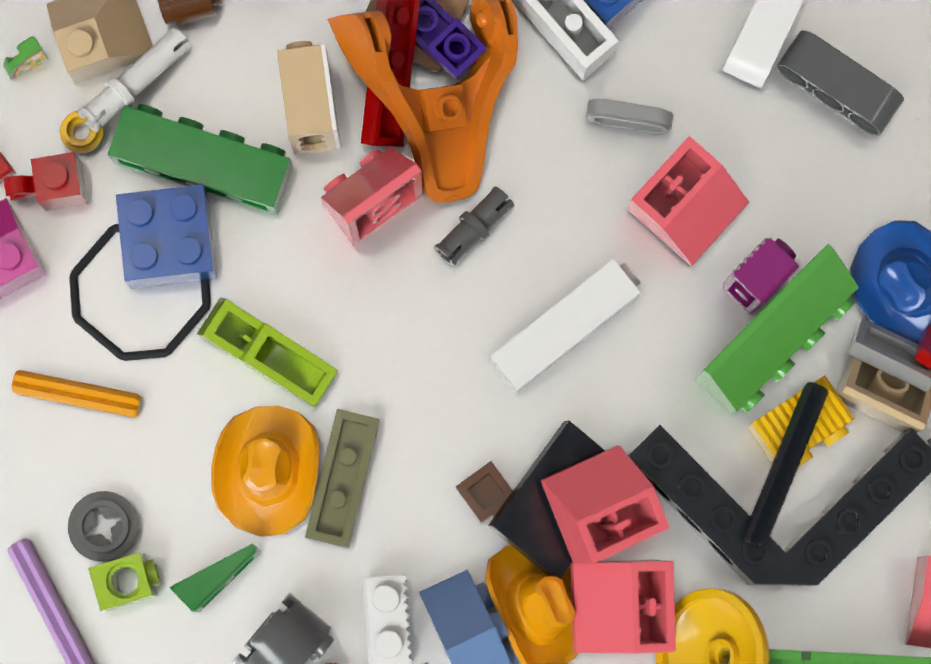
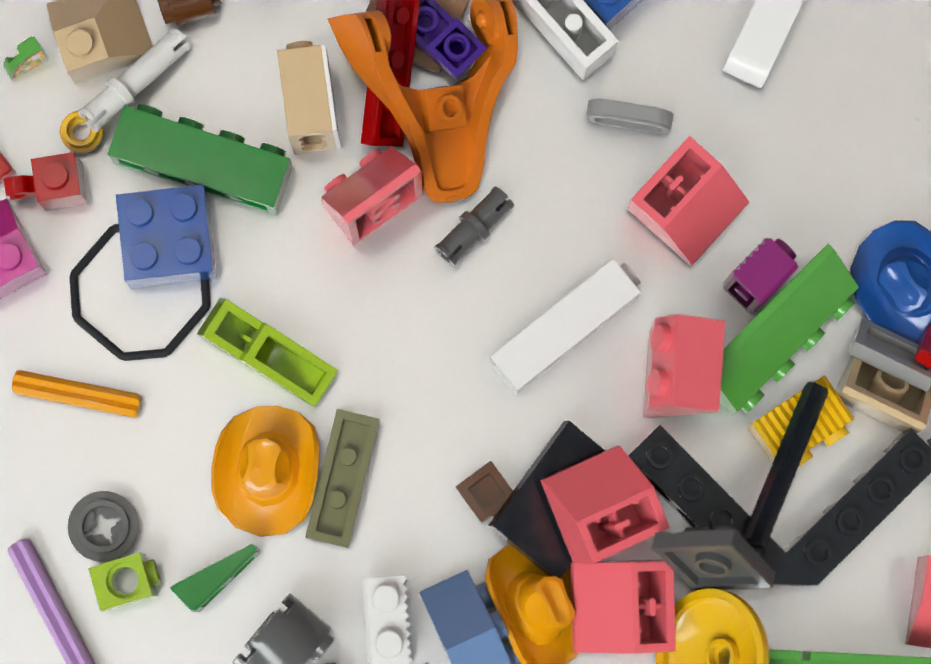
(683, 366): none -> coral slope
(713, 559): none -> dark grey hinge
(840, 83): dark grey beam -> none

